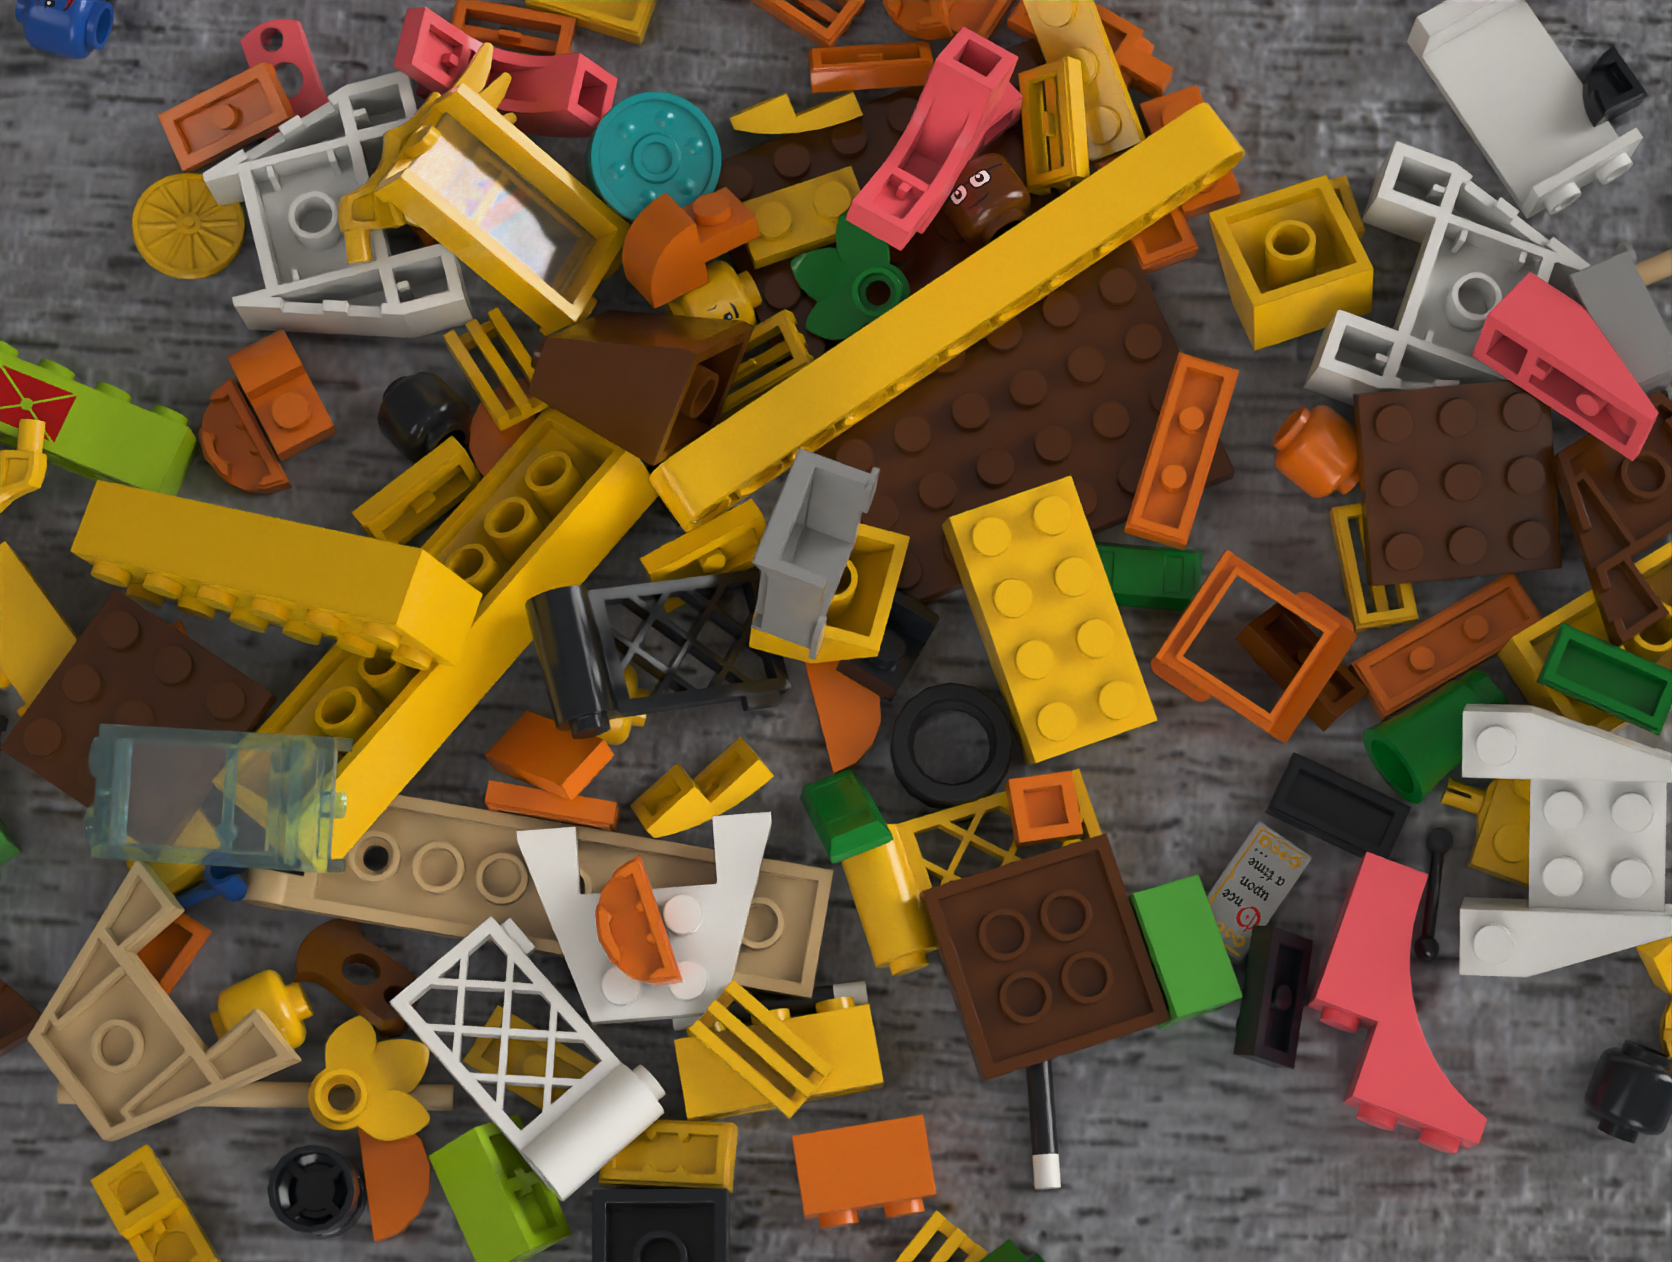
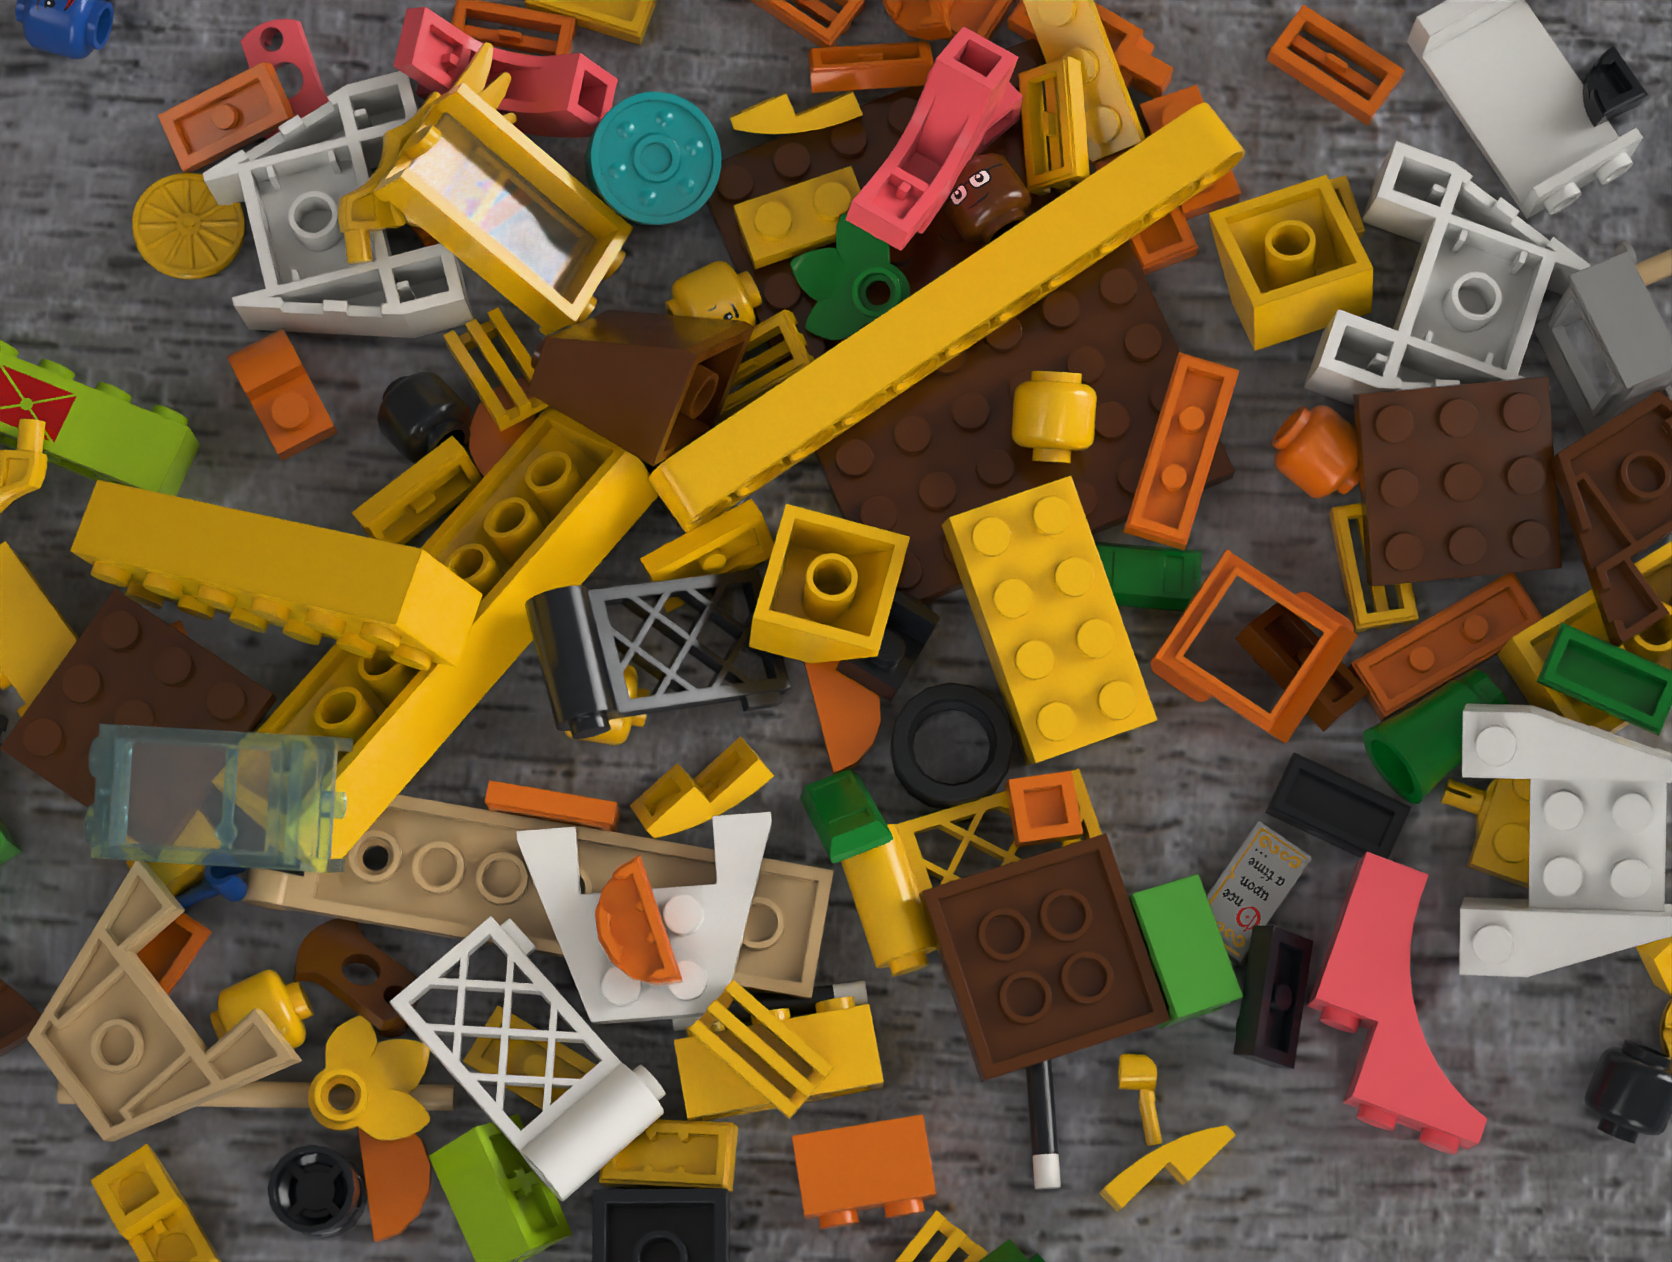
(237, 445): orange tile -> none
(548, 757): orange tile -> none
(670, 243): orange brick -> none
(809, 546): light grey piece -> none
(1054, 415): none -> yellow head
(1140, 1074): none -> yellow hand
(1180, 1158): none -> yellow slope
(1323, 84): none -> orange tile
(1438, 843): black hinge -> none
(1566, 362): coral slope -> none

